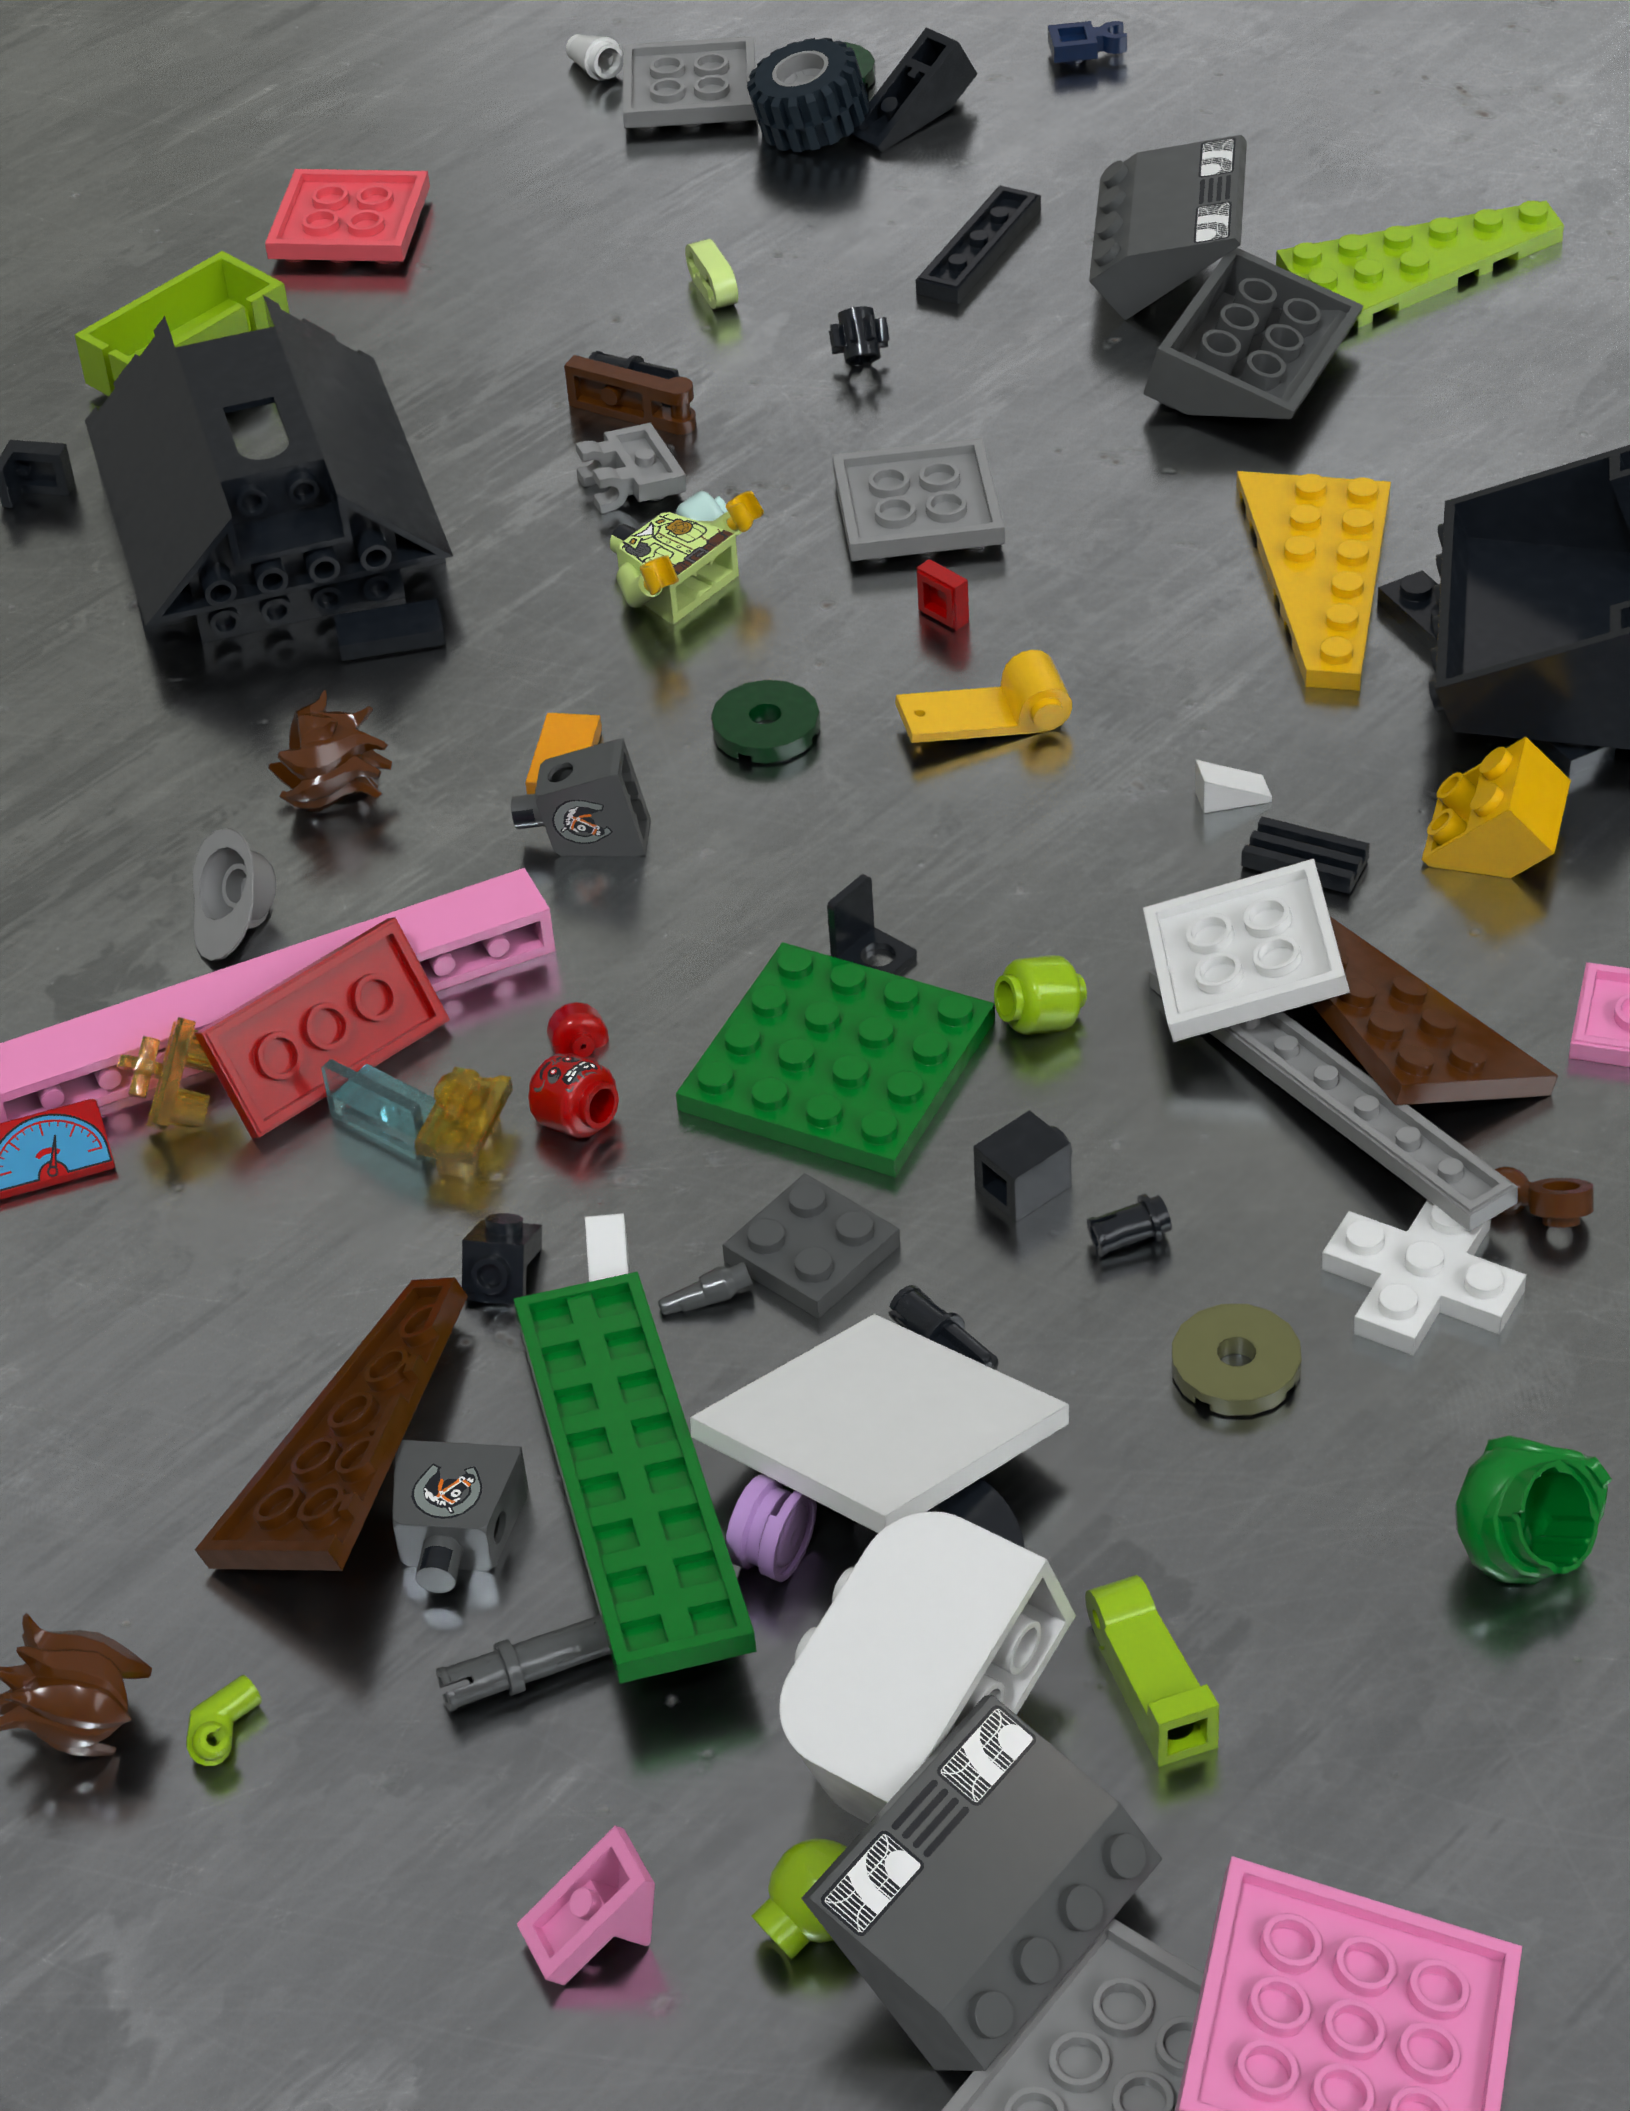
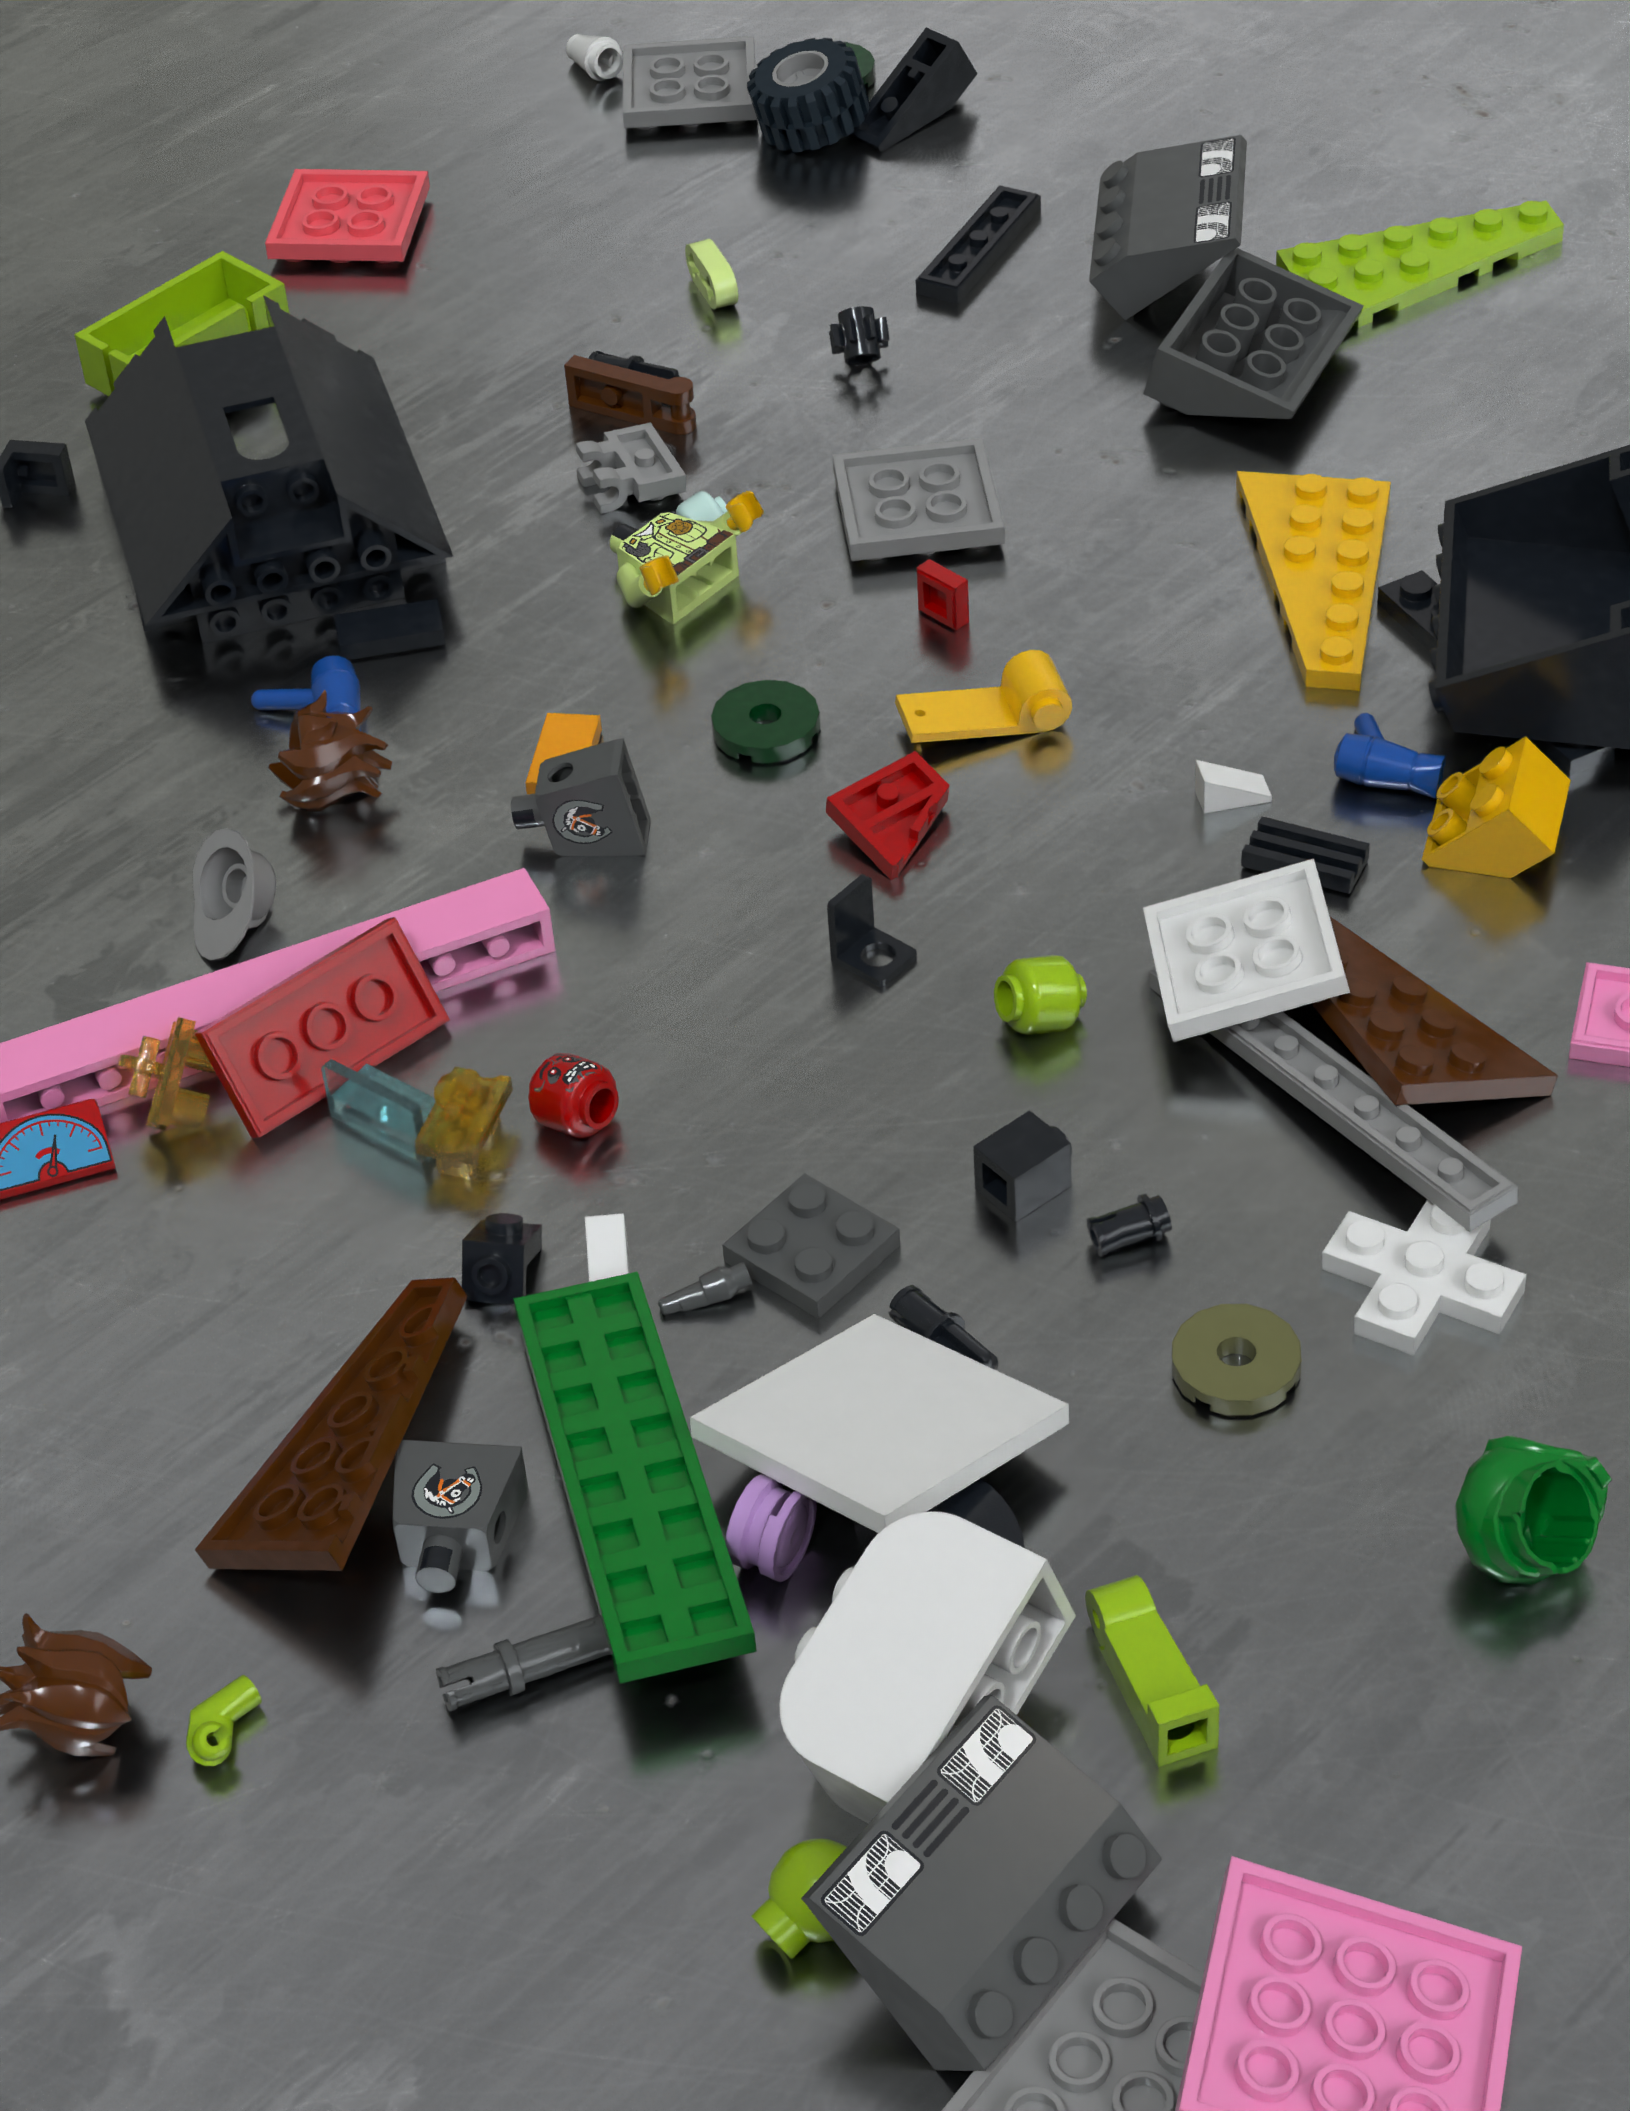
(330, 674): none -> blue piece
(577, 1029): red piece -> none
(596, 1900): bright pink slope -> none
(837, 1058): green plate -> none
(890, 810): none -> red wing
(1081, 41): dark blue plate -> none
(1379, 763): none -> blue piece
(1556, 1200): reddish brown plate -> none

